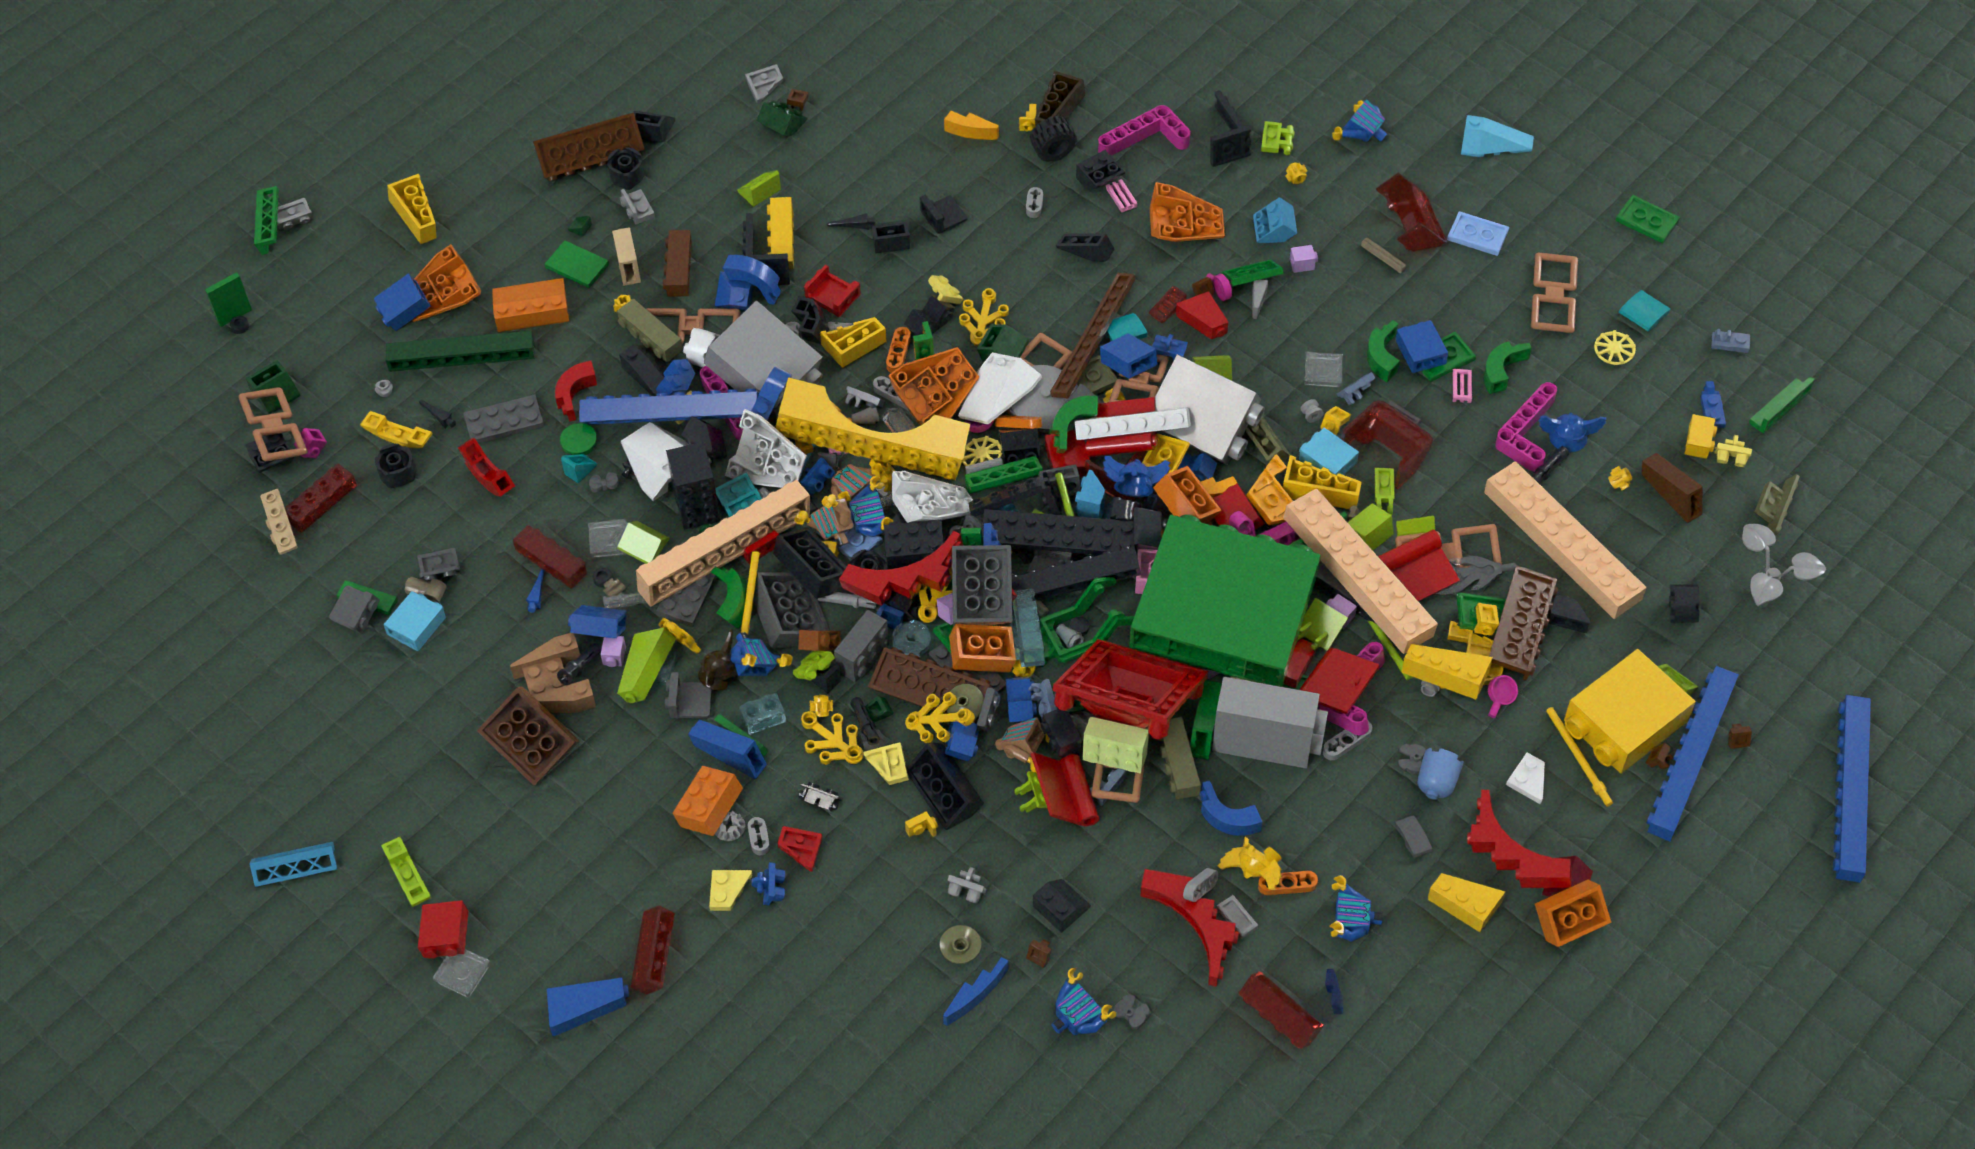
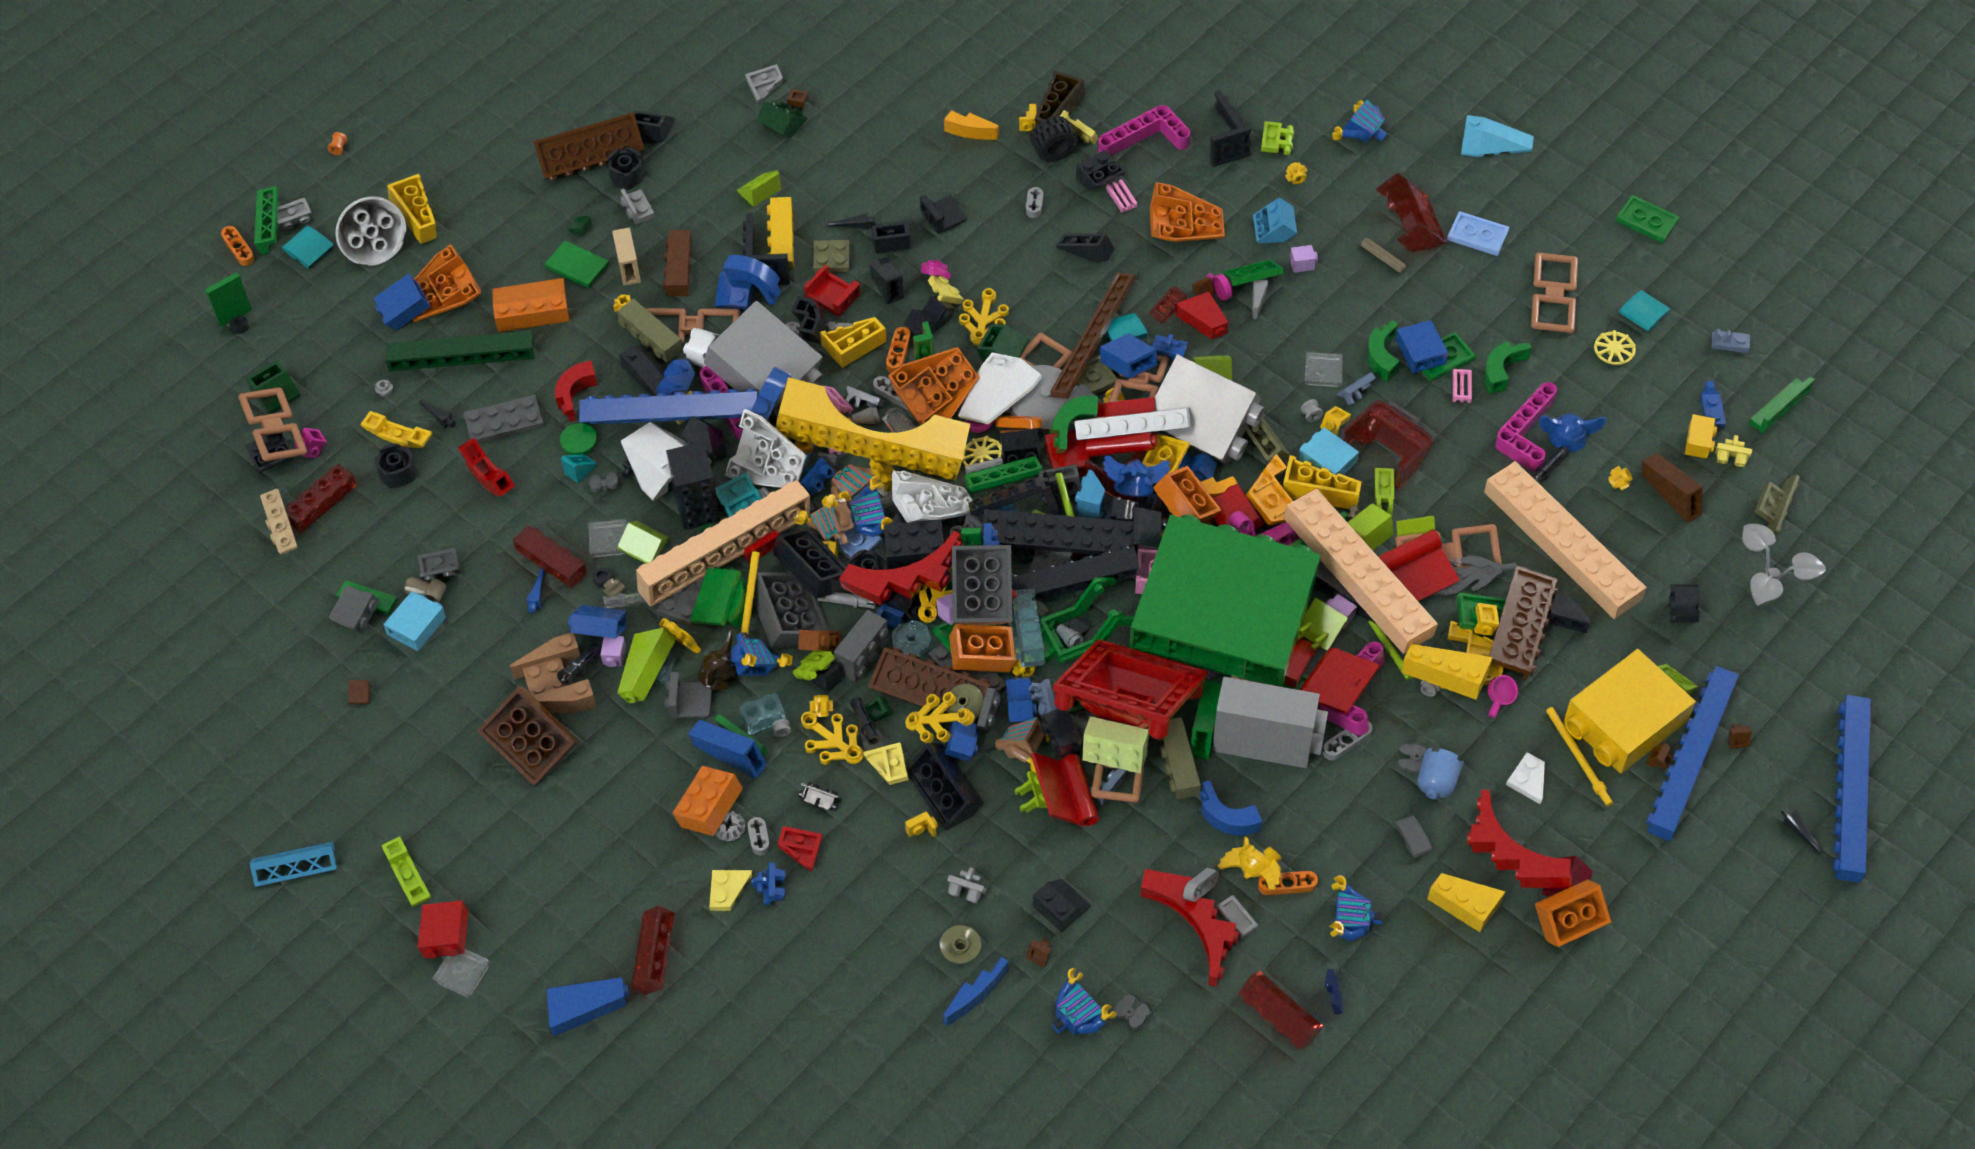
(237, 252): none -> orange beam
(308, 246): none -> teal slope
(337, 143): none -> orange bush
(358, 691): none -> reddish brown slope
(370, 231): none -> white cone
(715, 596): none -> green tile
(781, 728): none -> light grey bush
(833, 254): none -> olive plate
(838, 401): none -> bright pink tile
(887, 280): none -> black slope
(935, 267): none -> dark pink piece
(1080, 129): none -> light yellow wing
(1794, 821): none -> black piece

